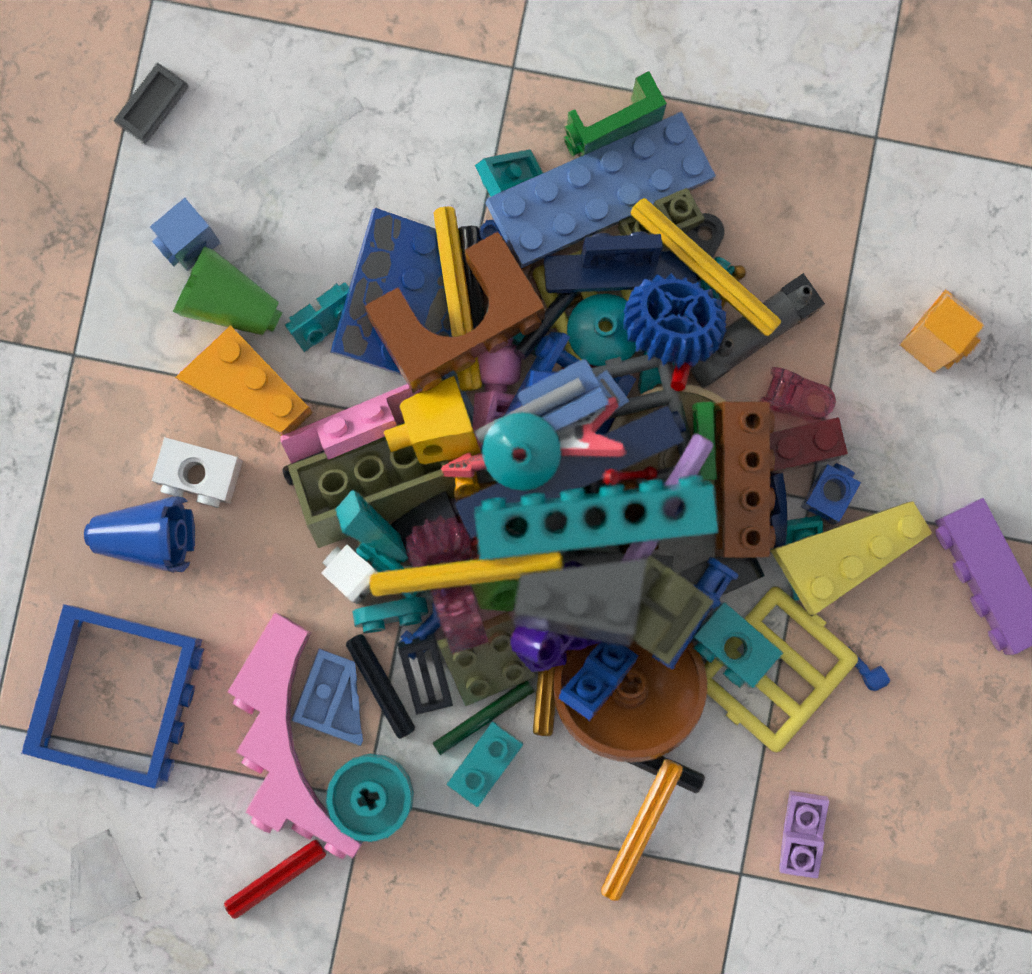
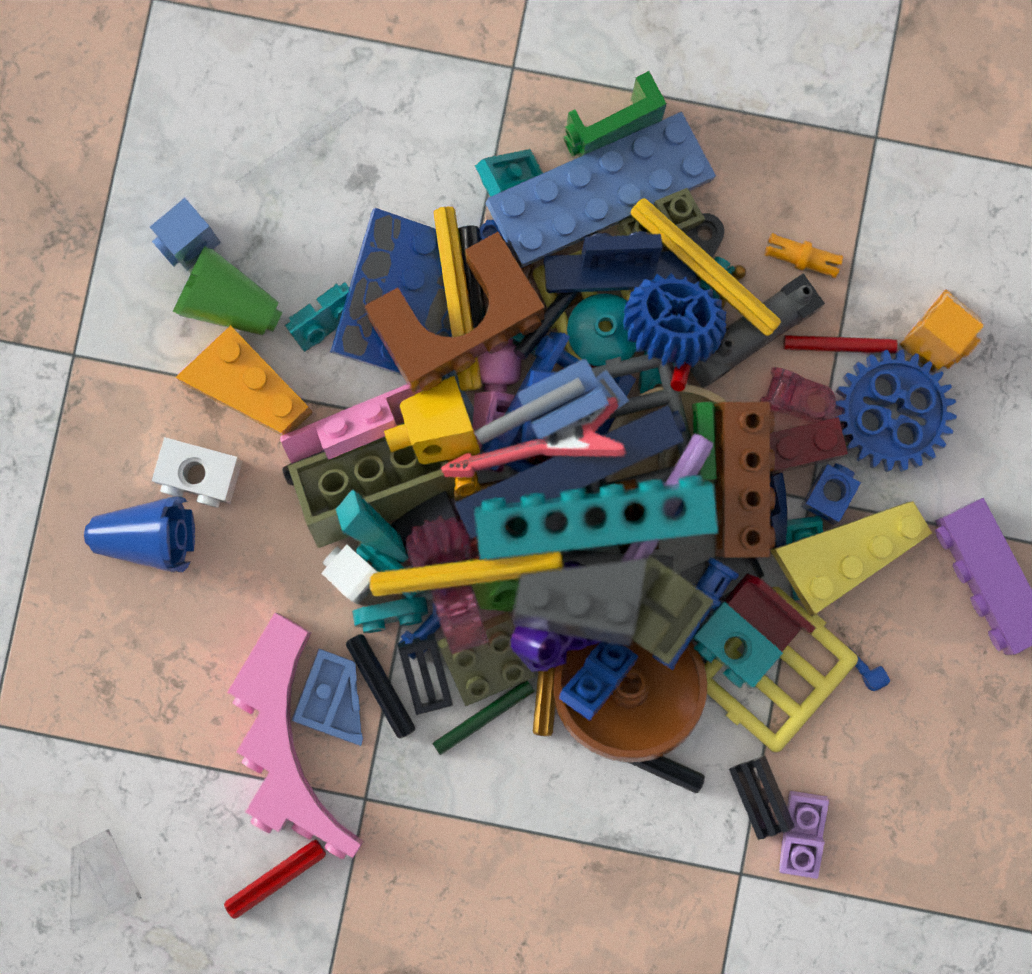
(54, 682): blue window -> none
(151, 103): dark grey tile -> none
(347, 797): teal wheel -> none
(485, 764): teal brick -> none
(529, 433): teal dish -> none
(612, 476): red hinge -> none
(641, 830): light orange axle -> none
(756, 798): none -> black tile
(767, 611): none -> dark red panel
(803, 255): none -> light orange pin
(839, 344): none -> red bar
(904, 379): none -> blue gear

